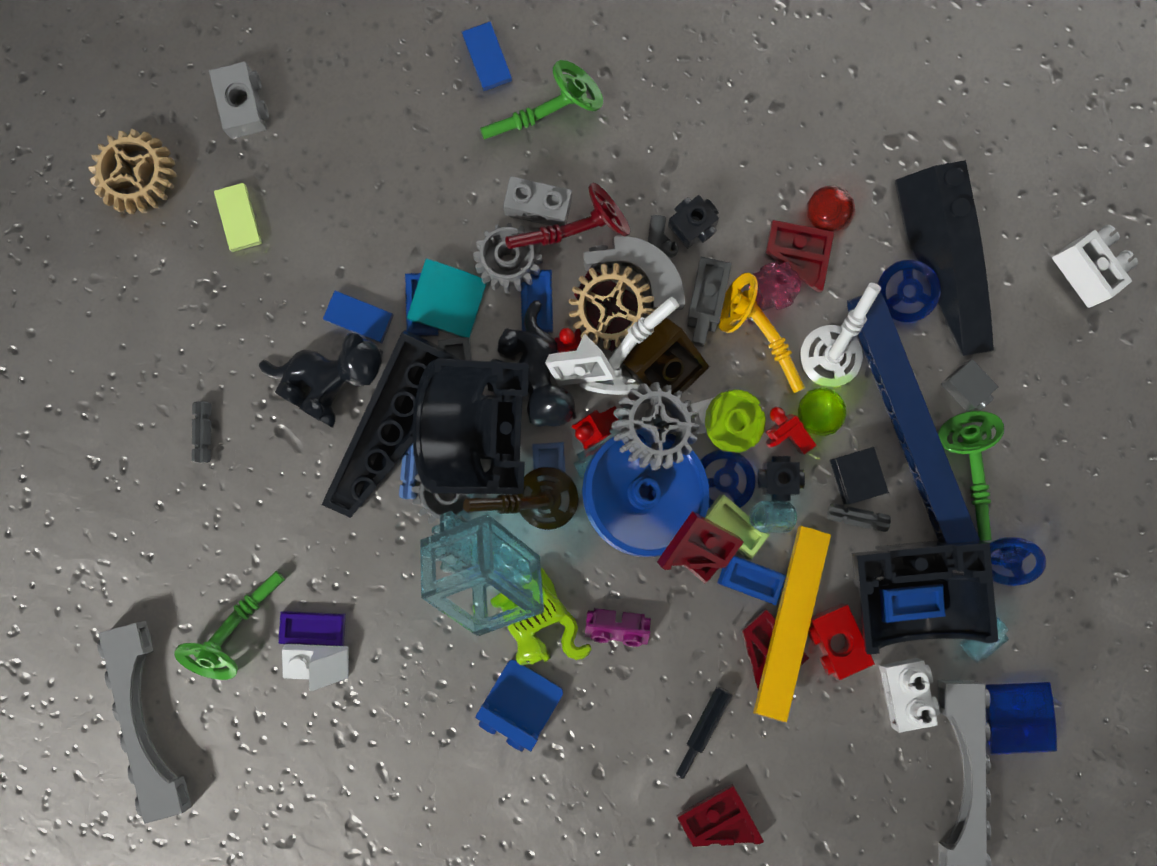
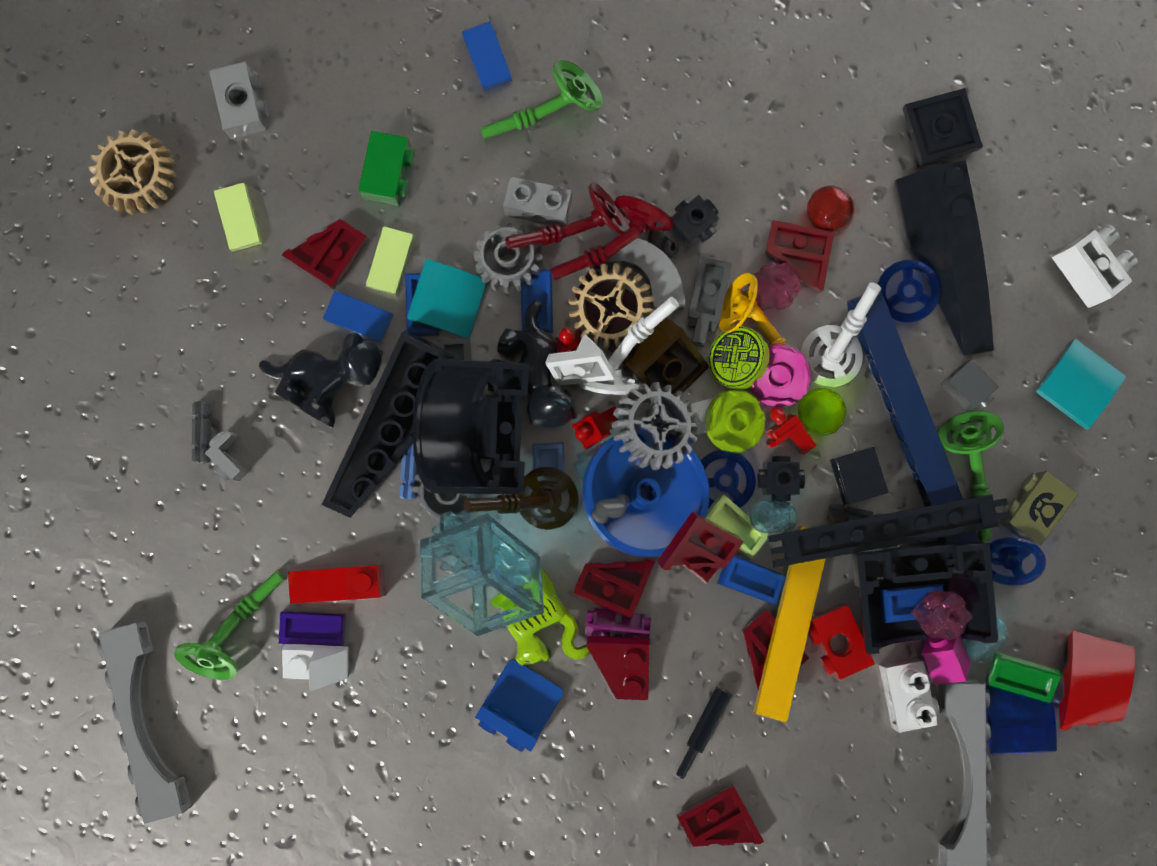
(226, 464): none -> light grey bracket
(328, 253): none -> dark red wing
(336, 584): none -> red slope
(386, 168): none -> green brick
(390, 260): none -> yellowish green tile
(610, 508): none -> dark grey arm
(614, 585): none -> dark red wing
(623, 664): none -> dark red wing
(641, 217): none -> dark red dish
(738, 358): none -> tile
(785, 377): none -> dark pink tile
(888, 530): none -> black hinge
(942, 127): none -> black plate
(942, 615): none -> clear pink brick
(946, 660): none -> dark pink brick
(1023, 677): none -> green tile
(1038, 507): none -> olive brick
(1080, 384): none -> teal slope
(1096, 681): none -> red slope

